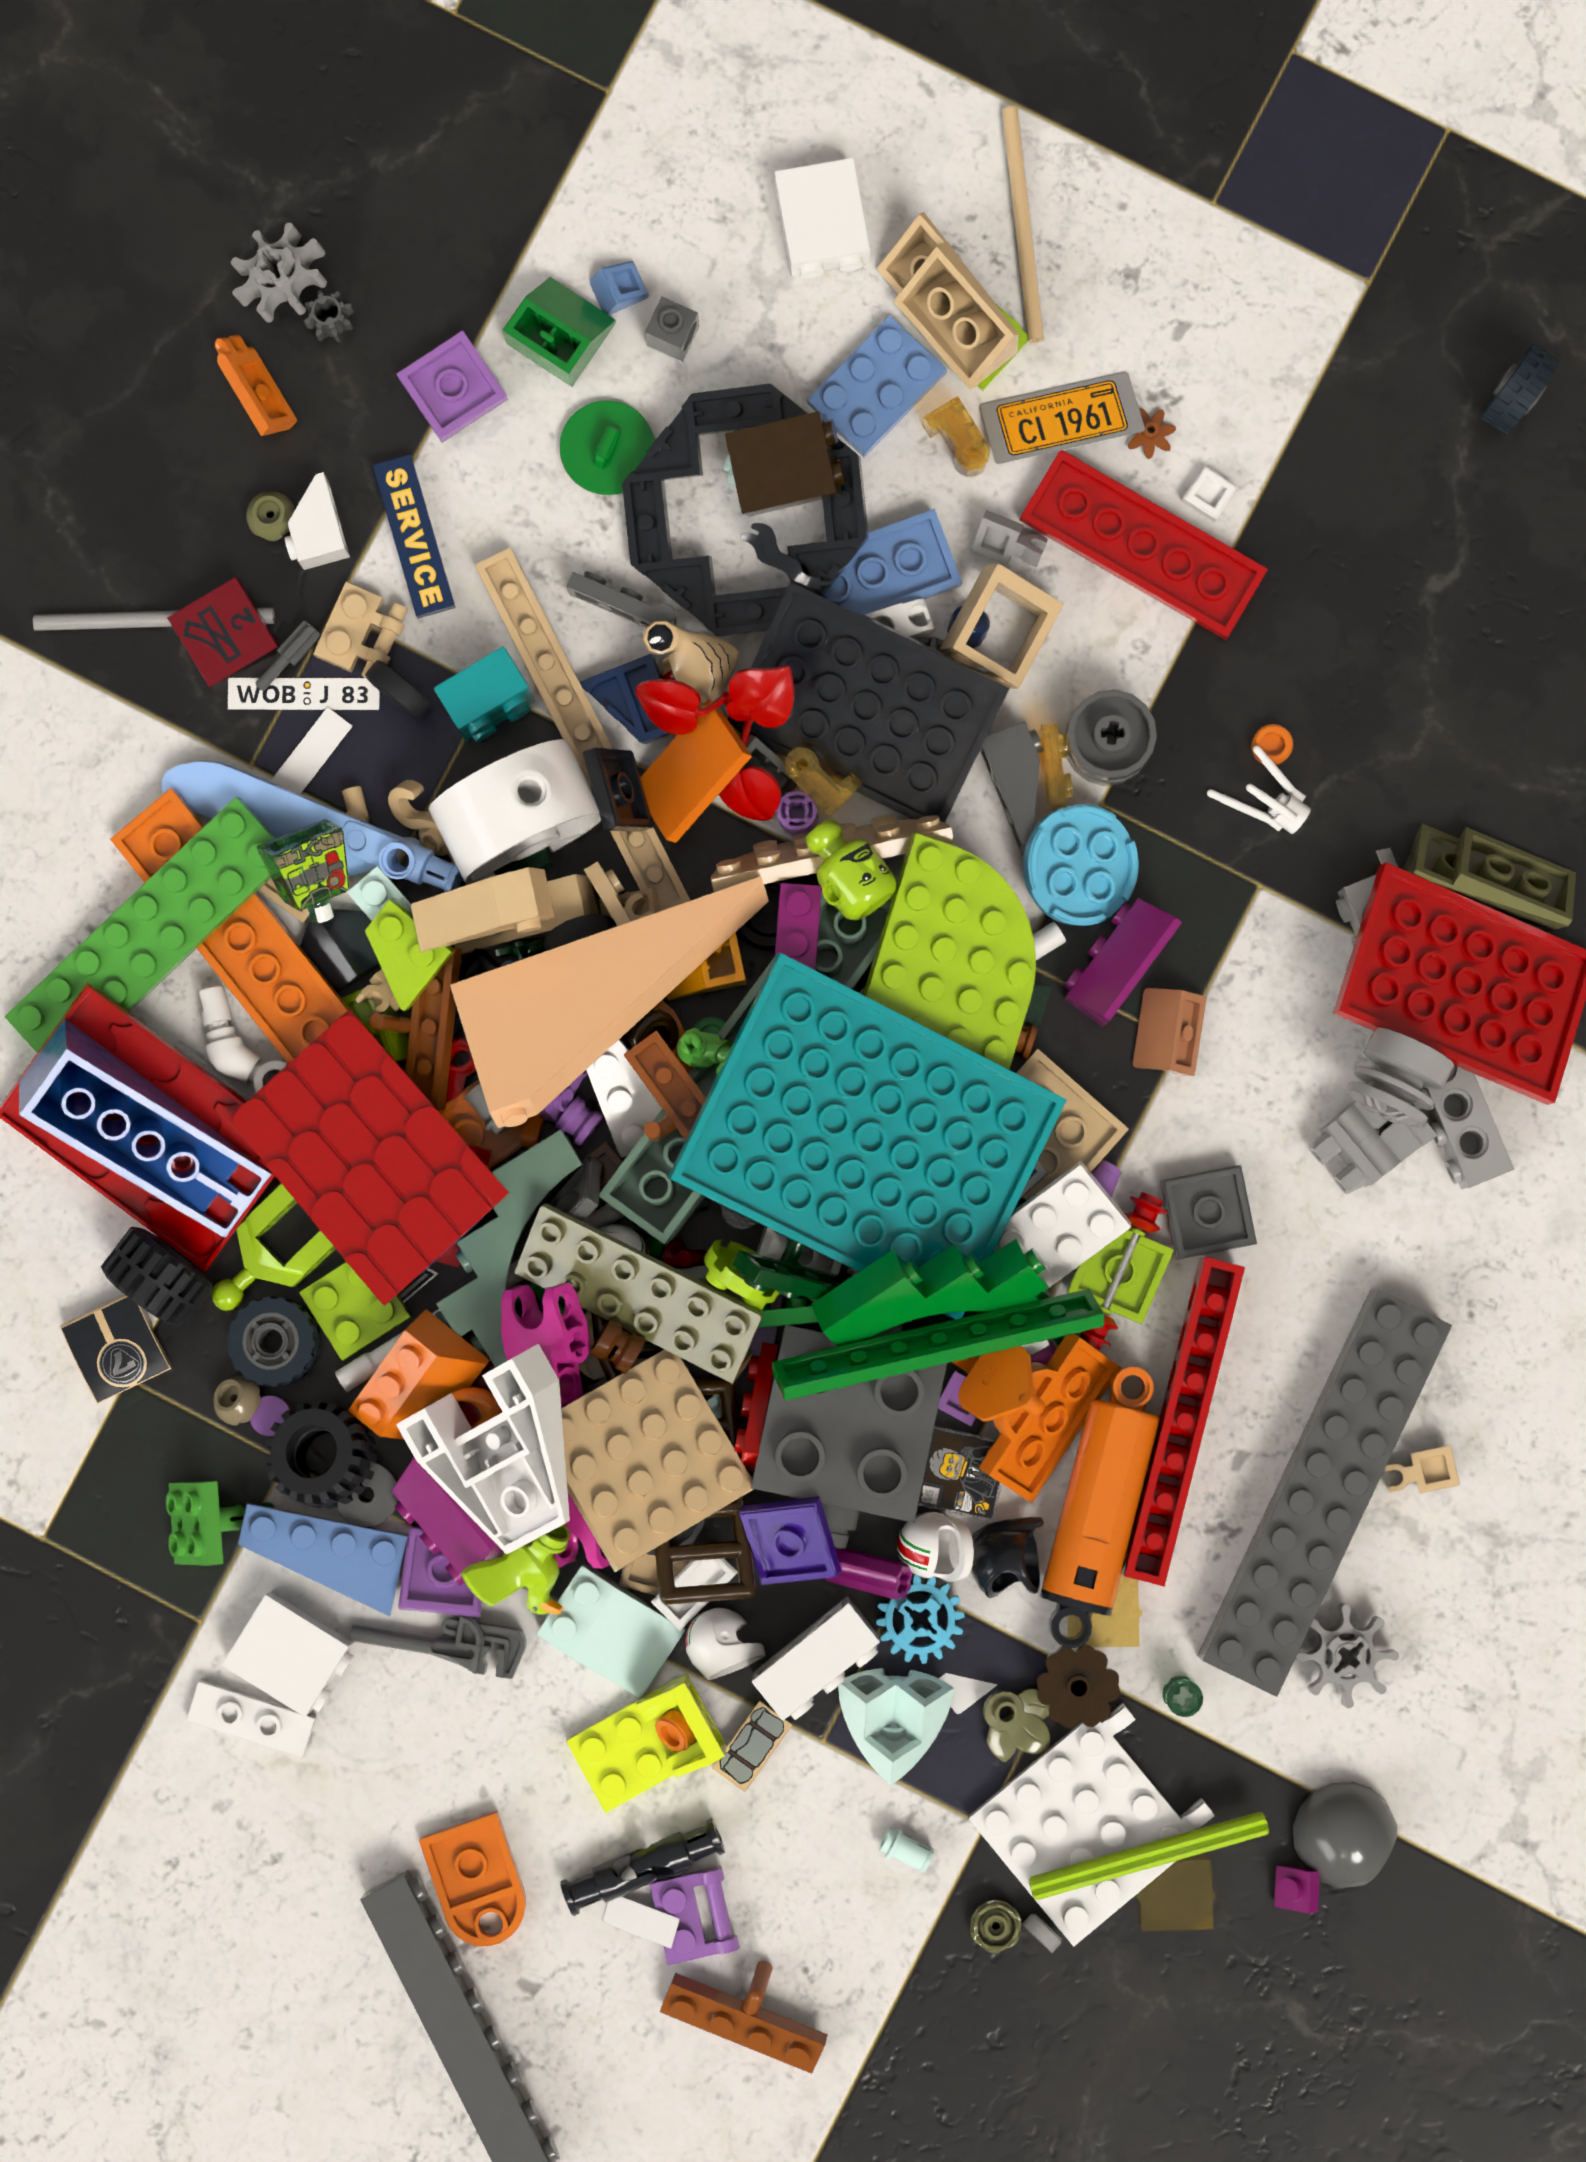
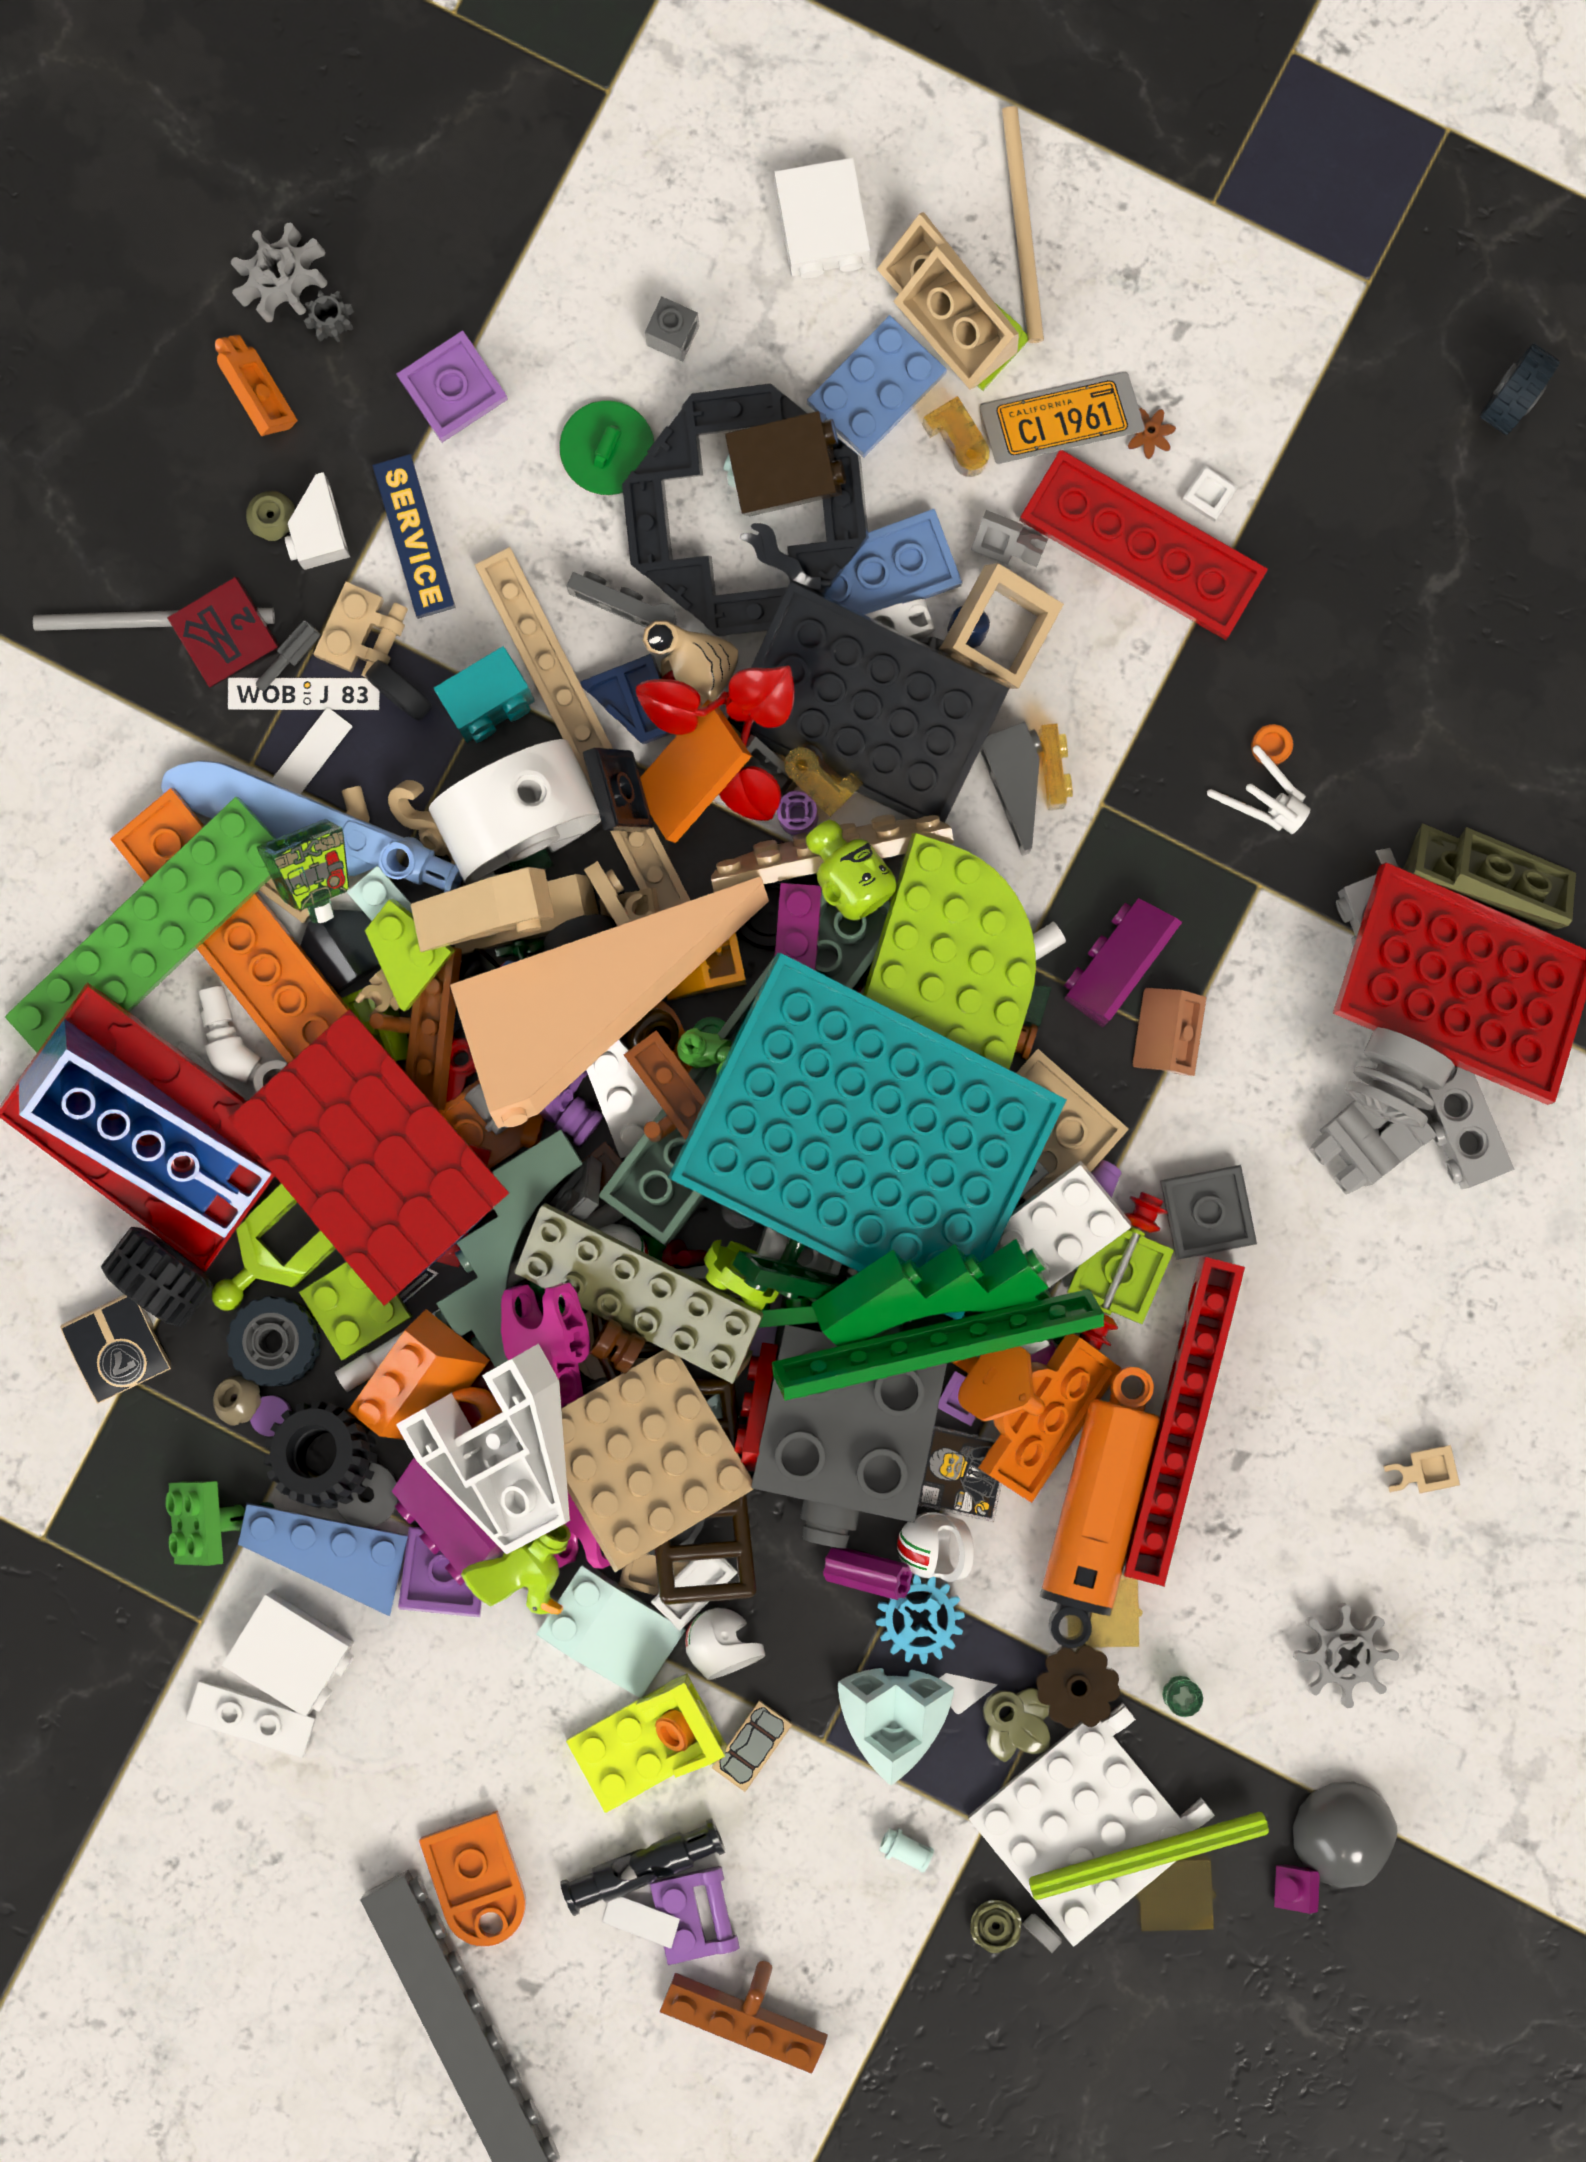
(462, 1644): dark grey piece -> none
(558, 330): green slope -> none
(618, 287): medium blue slope -> none
(790, 1540): dark purple plate -> none
(816, 1660): white brick -> none
(1006, 1555): black piece -> none
(1080, 864): medium azure tile -> none
(1113, 714): dark grey wheel -> none
(1324, 1491): dark grey brick -> none

